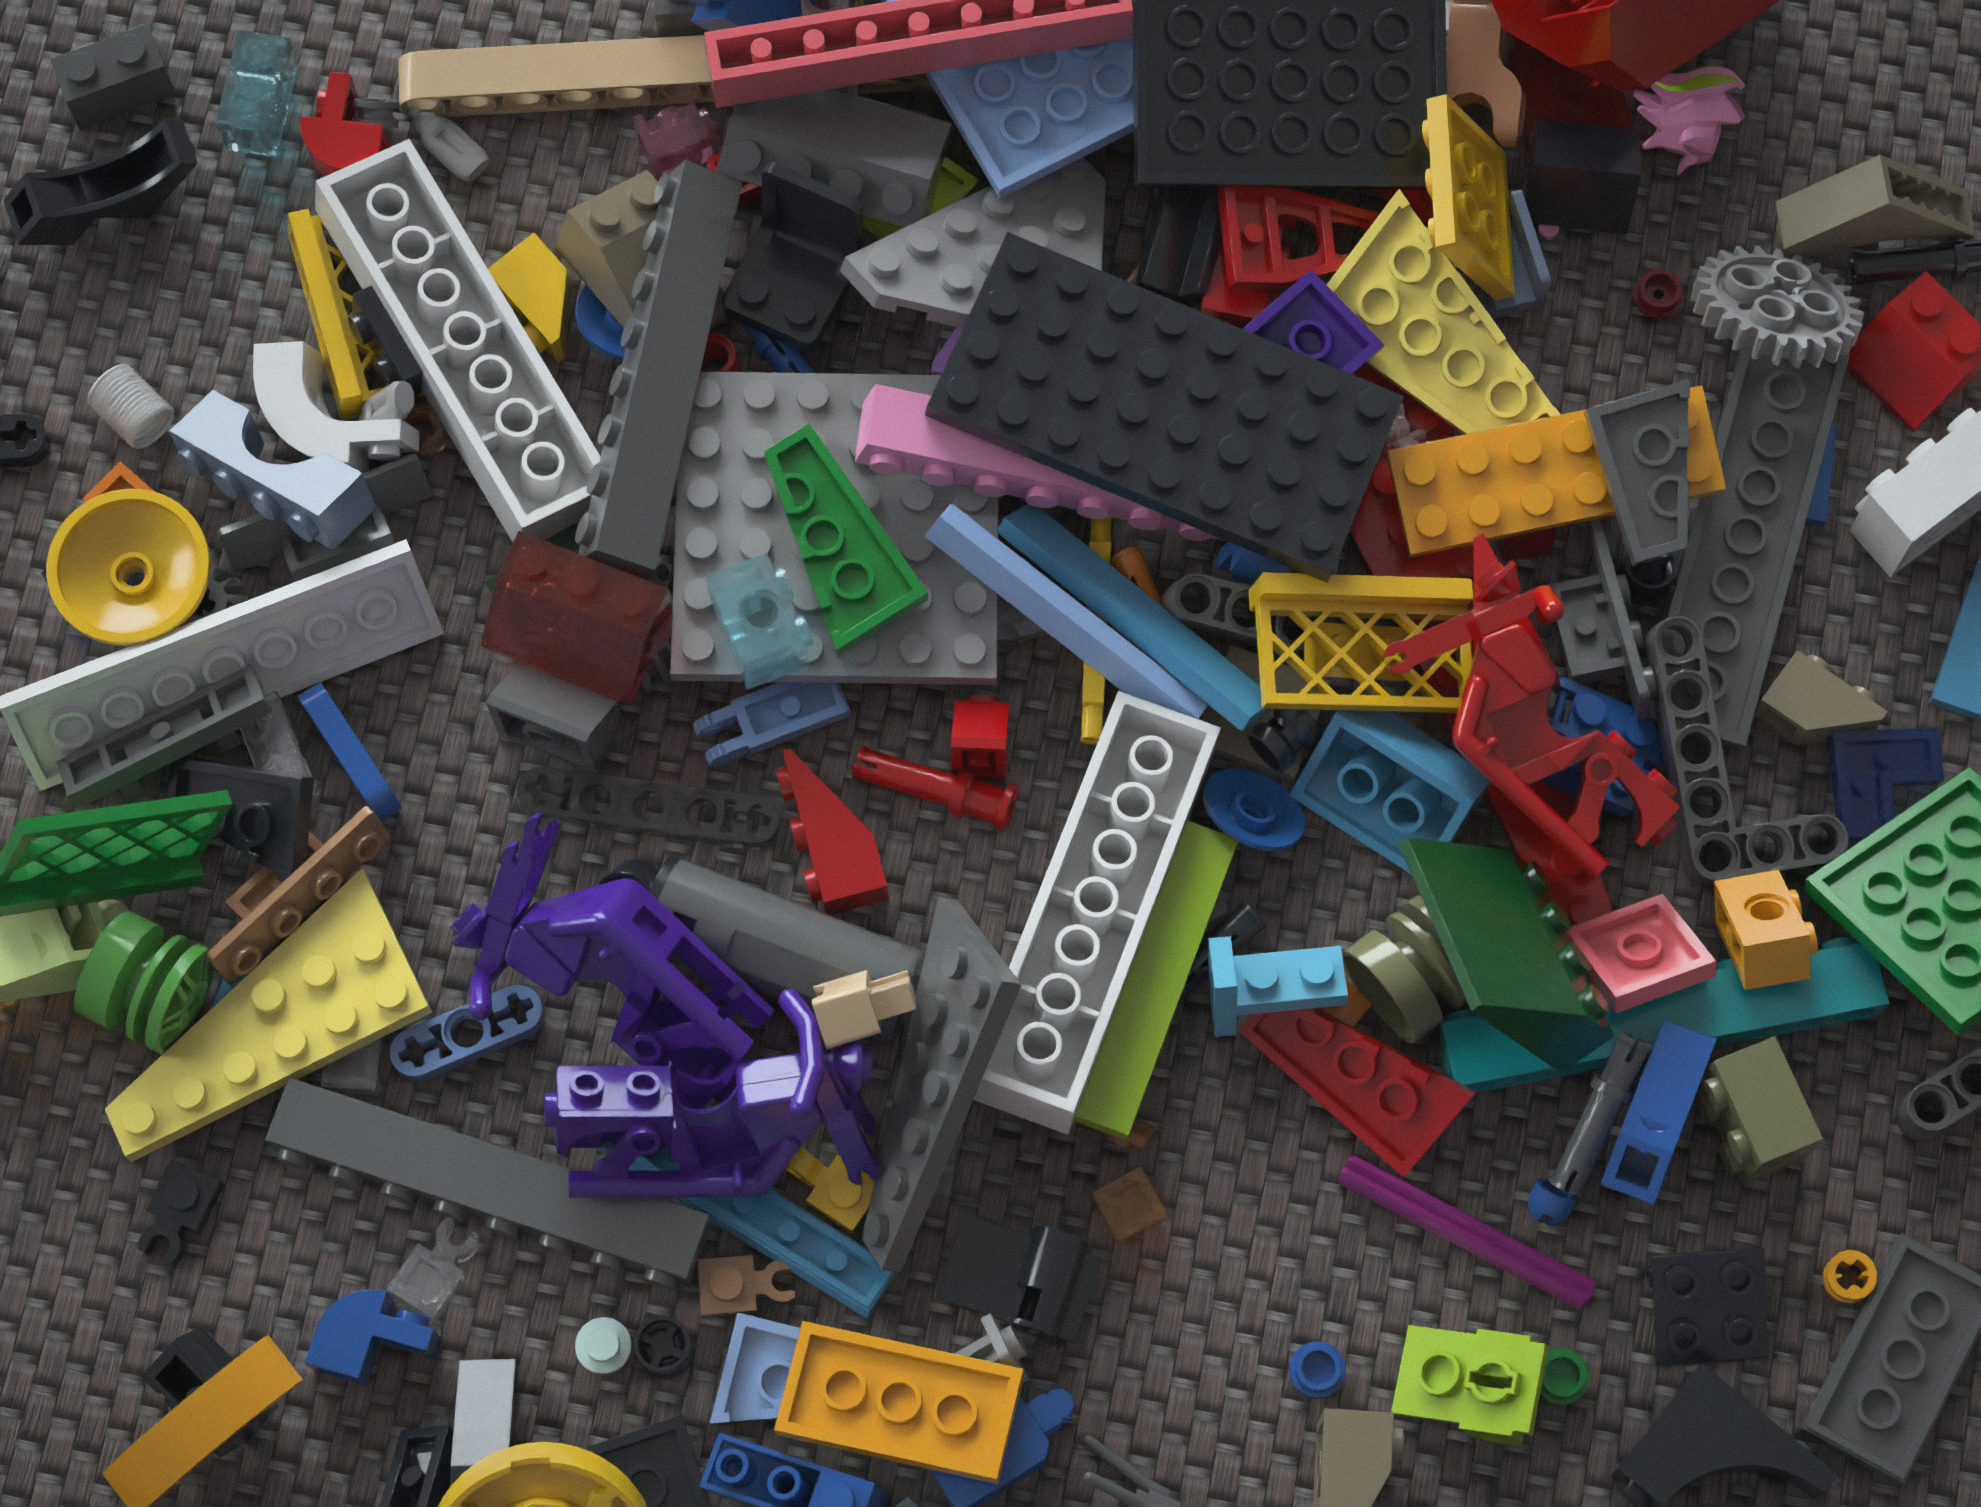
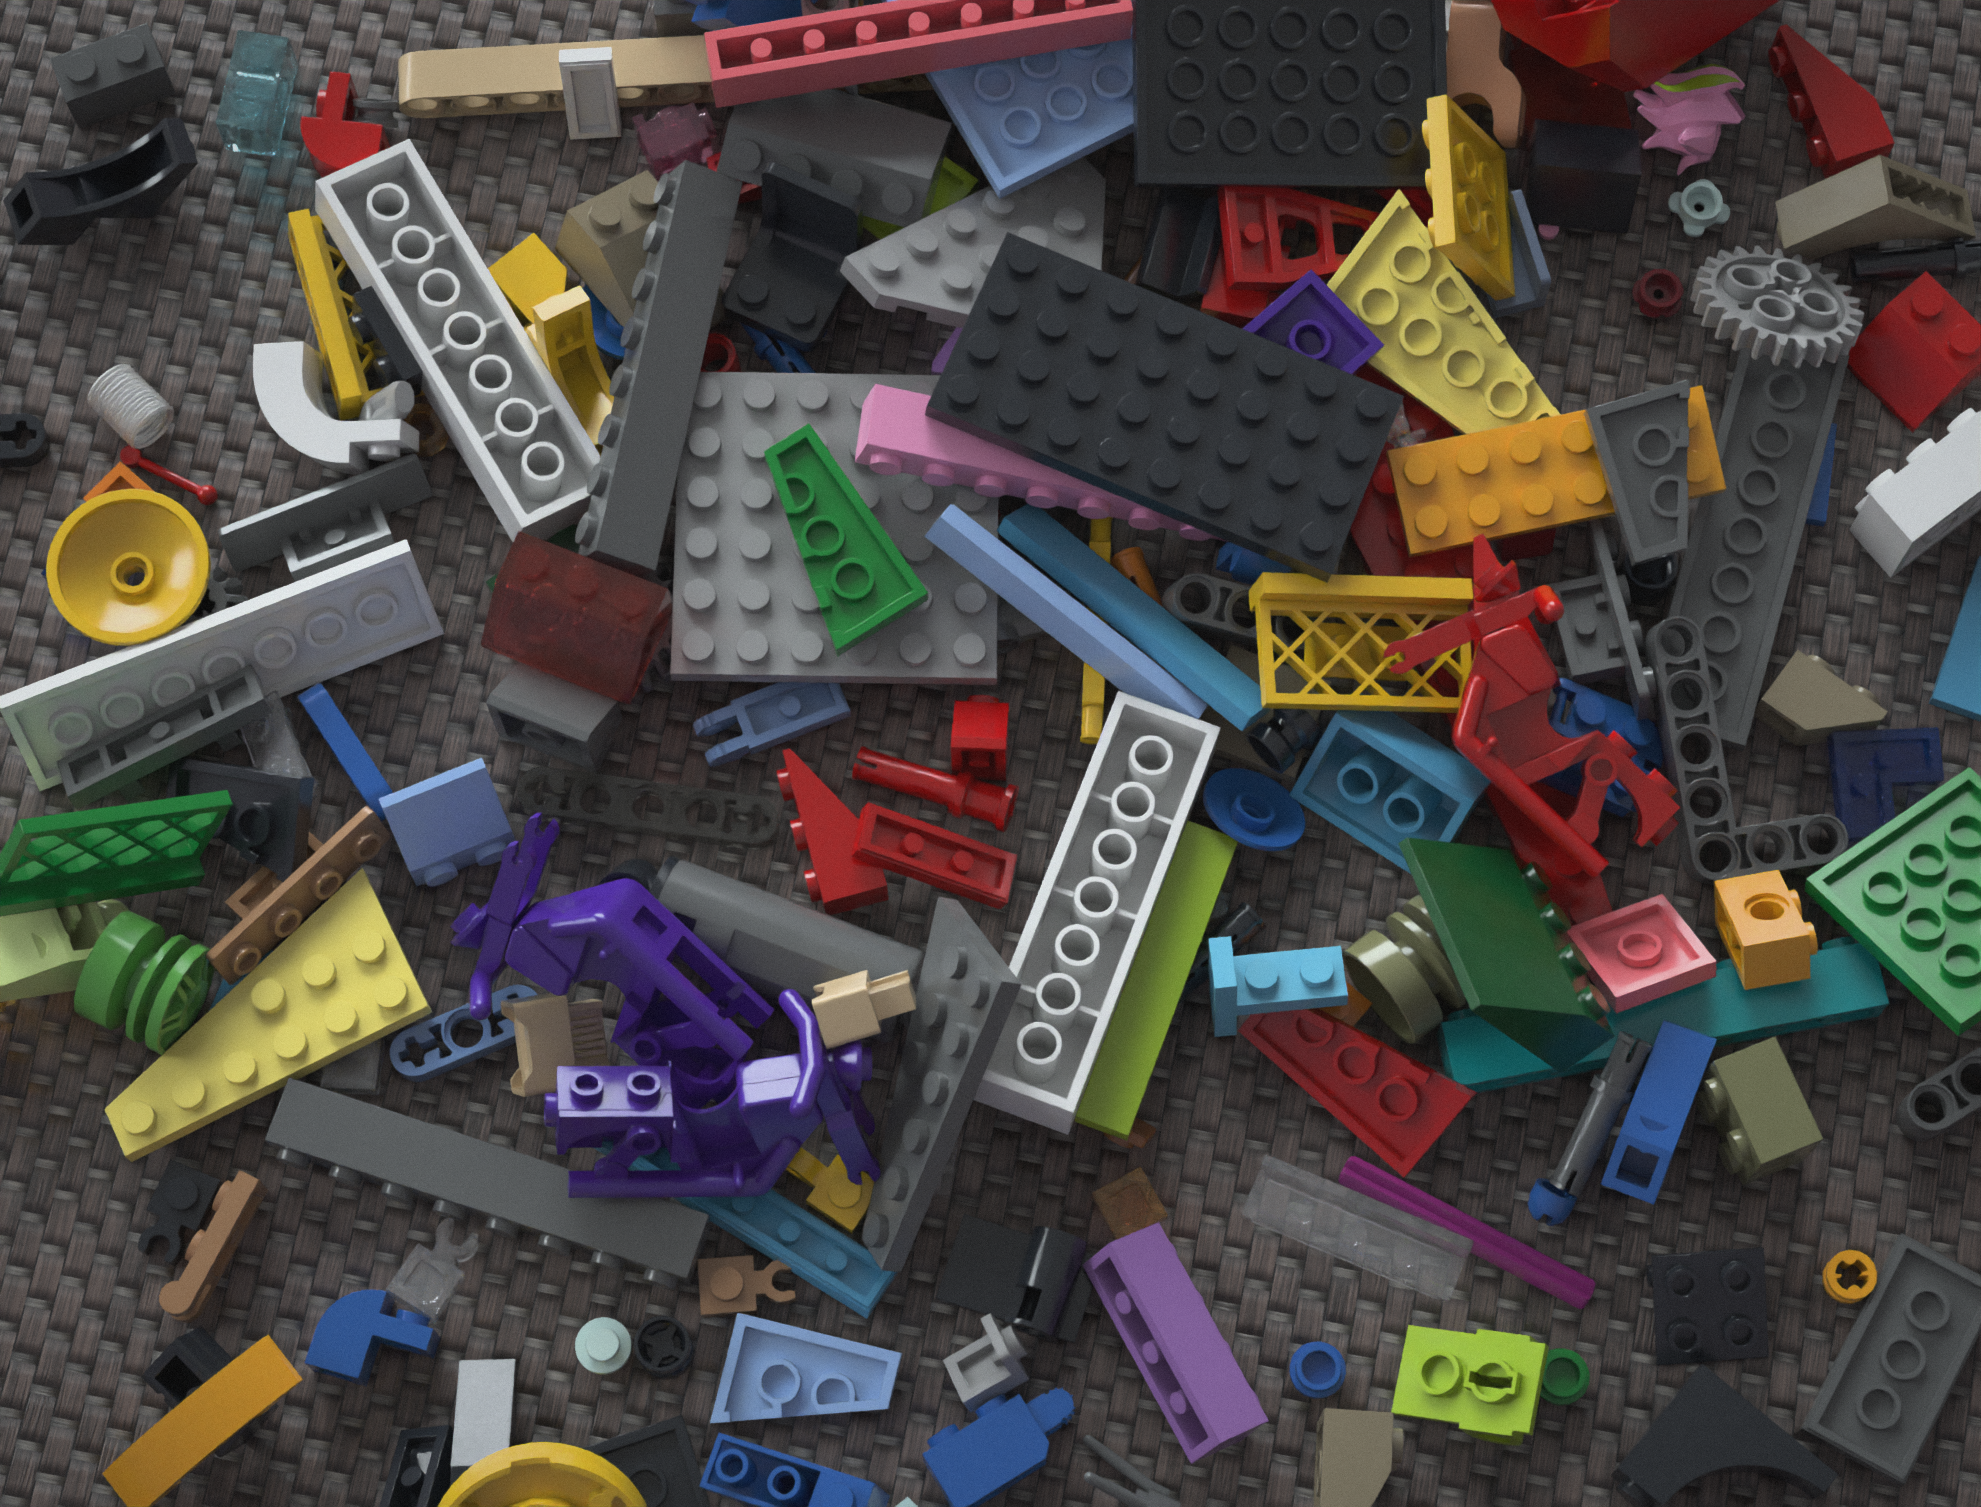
(133, 458): none -> red hinge
(213, 1249): none -> medium nougat plate
(314, 497): arch -> none
(448, 823): none -> light blue slope
(450, 144): light grey piece -> none
(553, 1035): none -> tan piece
(569, 350): none -> yellow arch
(590, 93): none -> white tile
(765, 651): clear light blue brick -> none
(900, 1402): light orange plate -> none
(934, 855): none -> red tile
(1175, 1342): none -> medium lavender brick
(1357, 1228): none -> clear panel
(1702, 193): none -> light aqua plate
(1835, 111): none -> red slope

